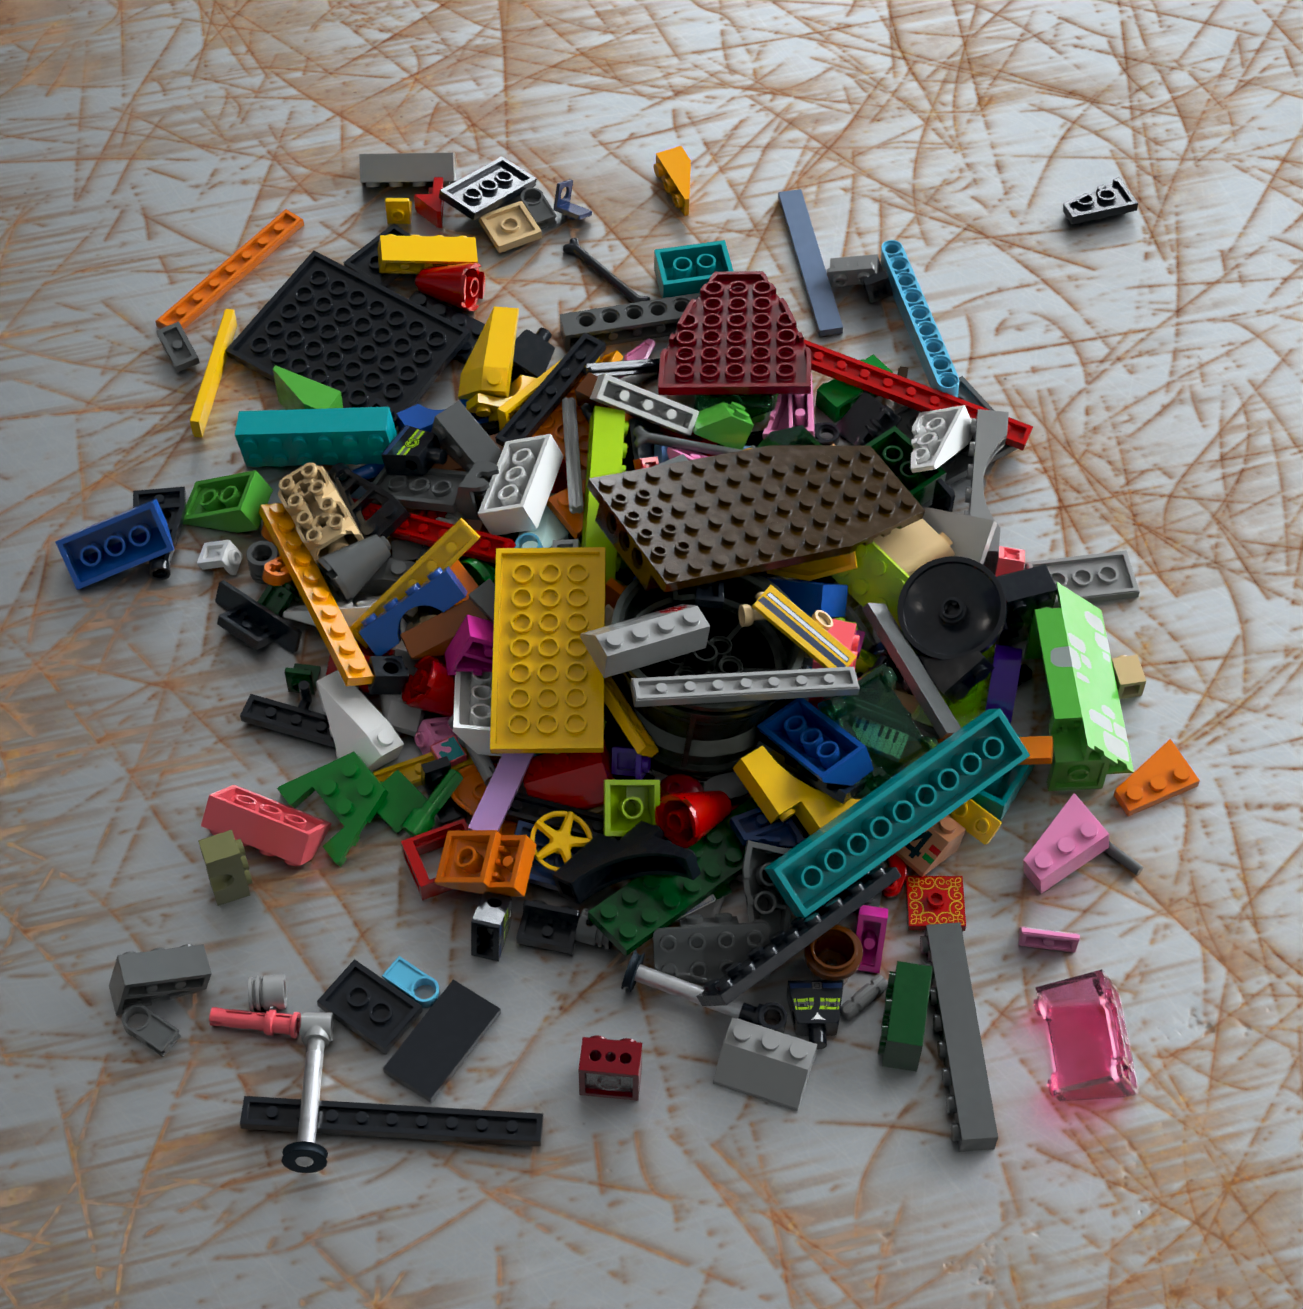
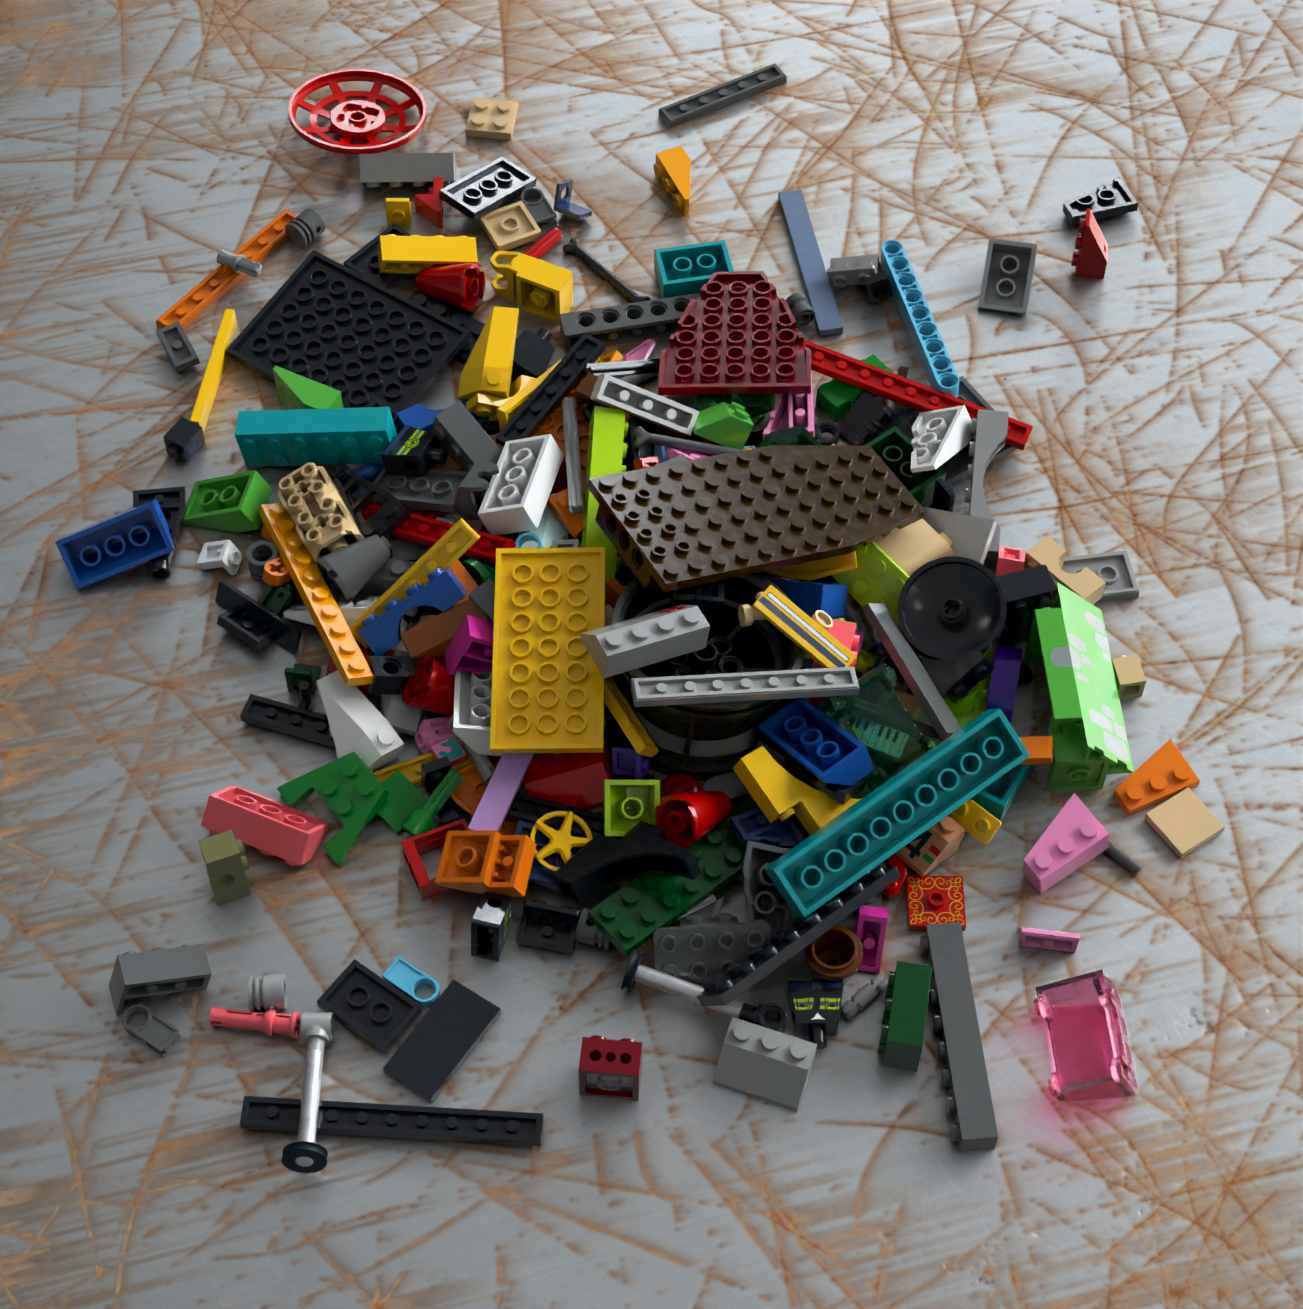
(184, 440): none -> black brick
(239, 263): none -> light grey axle
(305, 228): none -> dark grey piece
(357, 117): none -> red dish
(491, 118): none -> tan plate
(534, 284): none -> yellow brick
(544, 243): none -> red axle
(722, 95): none -> dark grey tile
(800, 309): none -> dark grey wheel
(1007, 276): none -> light grey slope
(1083, 583): none -> tan arch
(1092, 249): none -> red slope
(1184, 822): none -> tan tile

